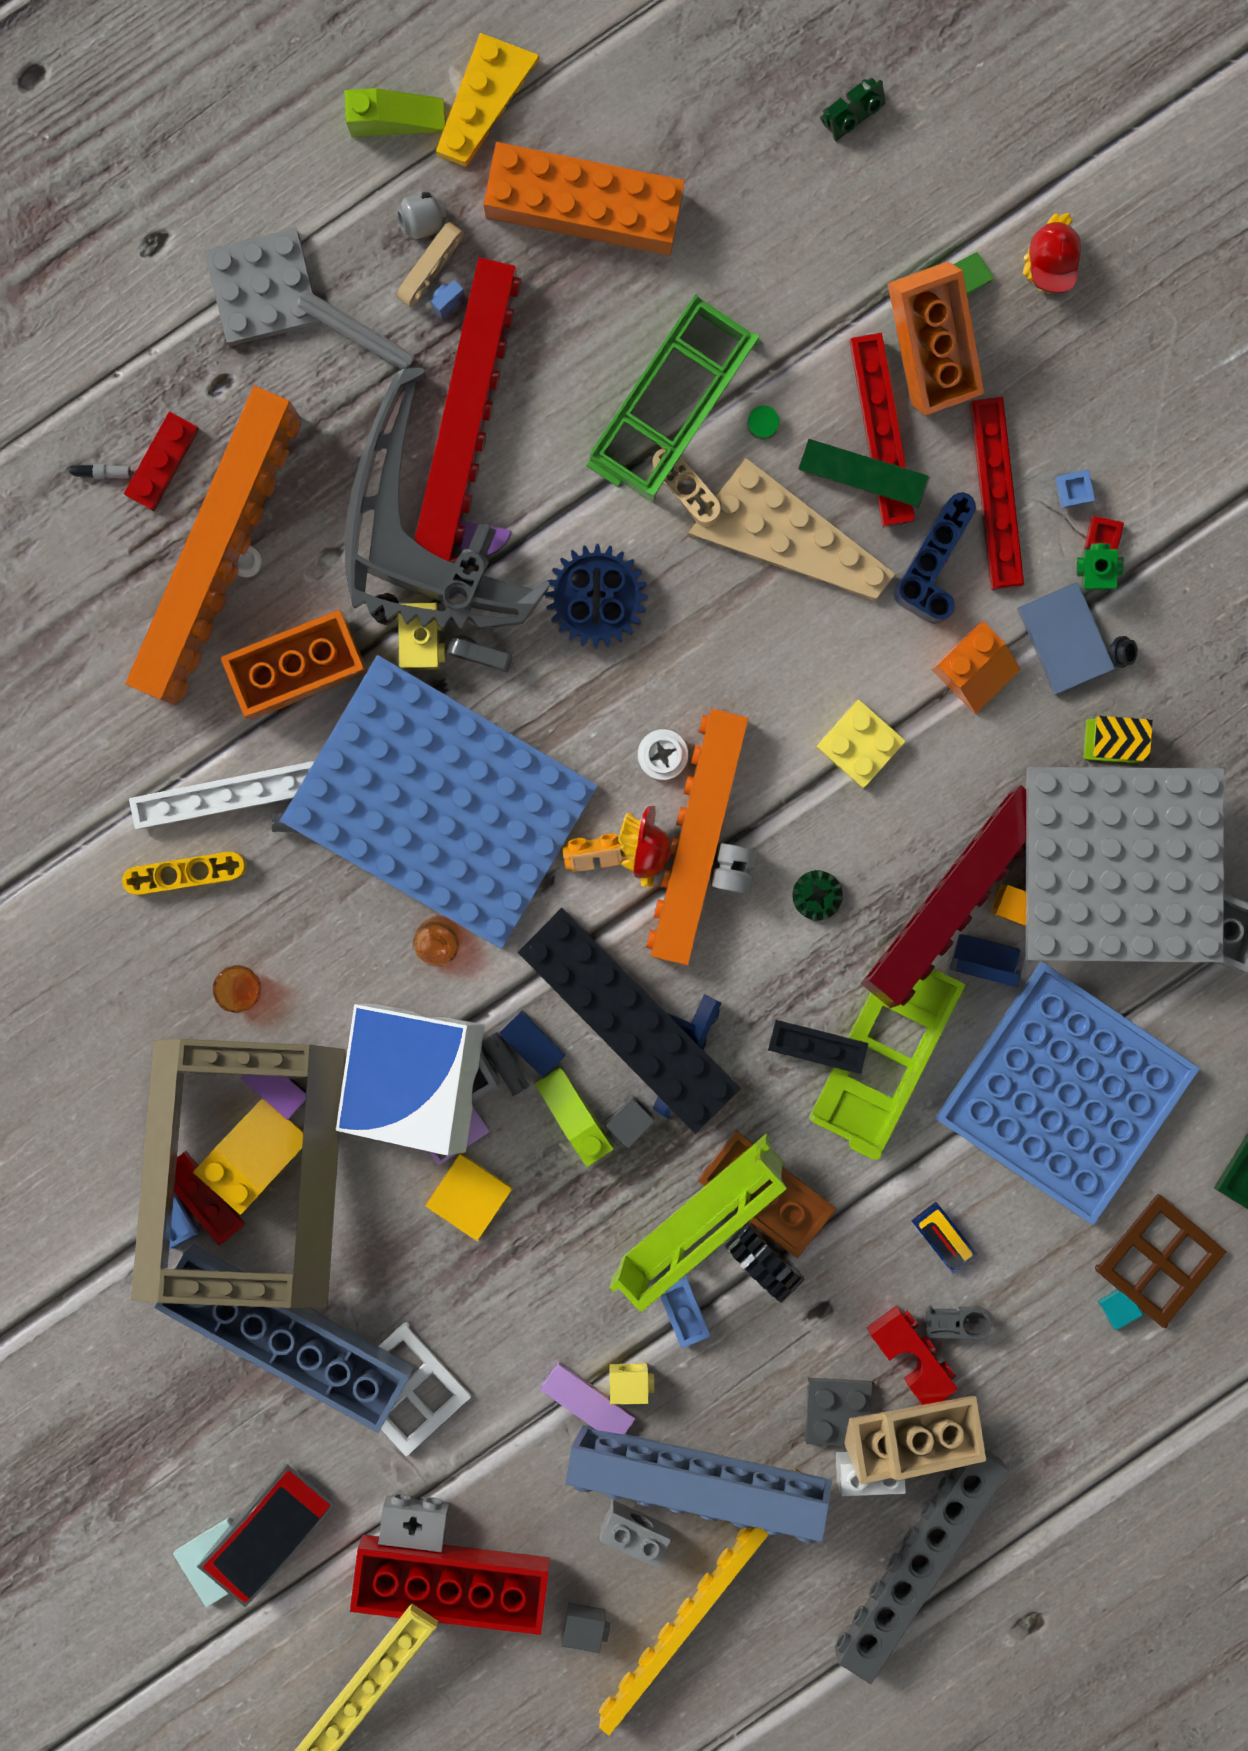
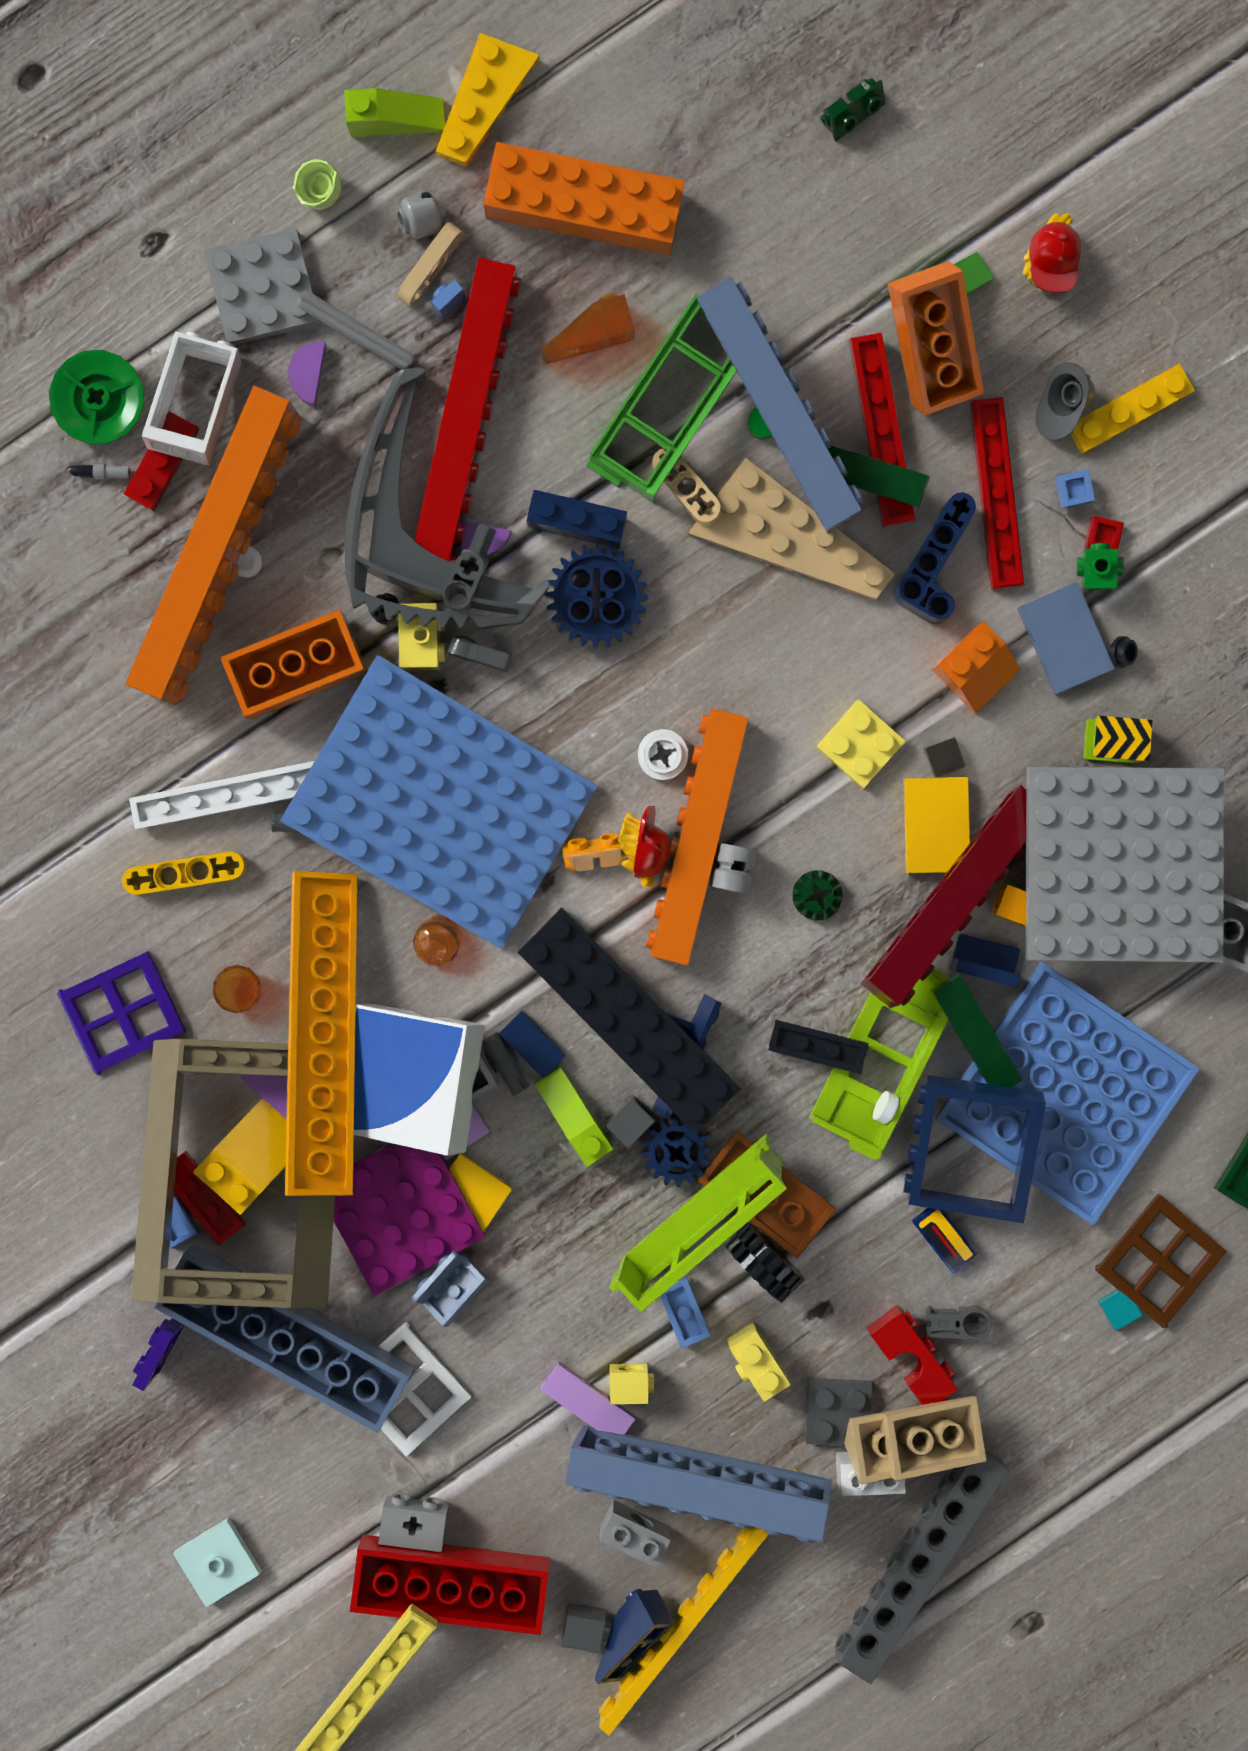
(74, 403): none -> green piece
(121, 1012): none -> dark purple window
(162, 1343): none -> dark purple plate
(175, 443): none -> white window
(265, 1535): black slope -> none
(306, 371): none -> medium lavender tile
(317, 184): none -> yellowish green hair
(321, 1035): none -> light orange plate
(403, 1215): none -> magenta plate
(450, 1287): none -> sand blue bracket
(576, 519): none -> dark blue brick
(598, 327): none -> clear orange slope
(634, 1631): none -> dark blue slope
(666, 1162): none -> dark blue gear
(757, 1362): none -> light yellow brick
(779, 405): none -> sand blue brick
(886, 1107): none -> white tile
(935, 822): none -> yellow tile
(944, 757): none -> clear smoke tile
(975, 1032): none -> dark green tile
(985, 1093): none -> dark blue window
(1064, 400): none -> dark grey piece
(1131, 408): none -> yellow plate

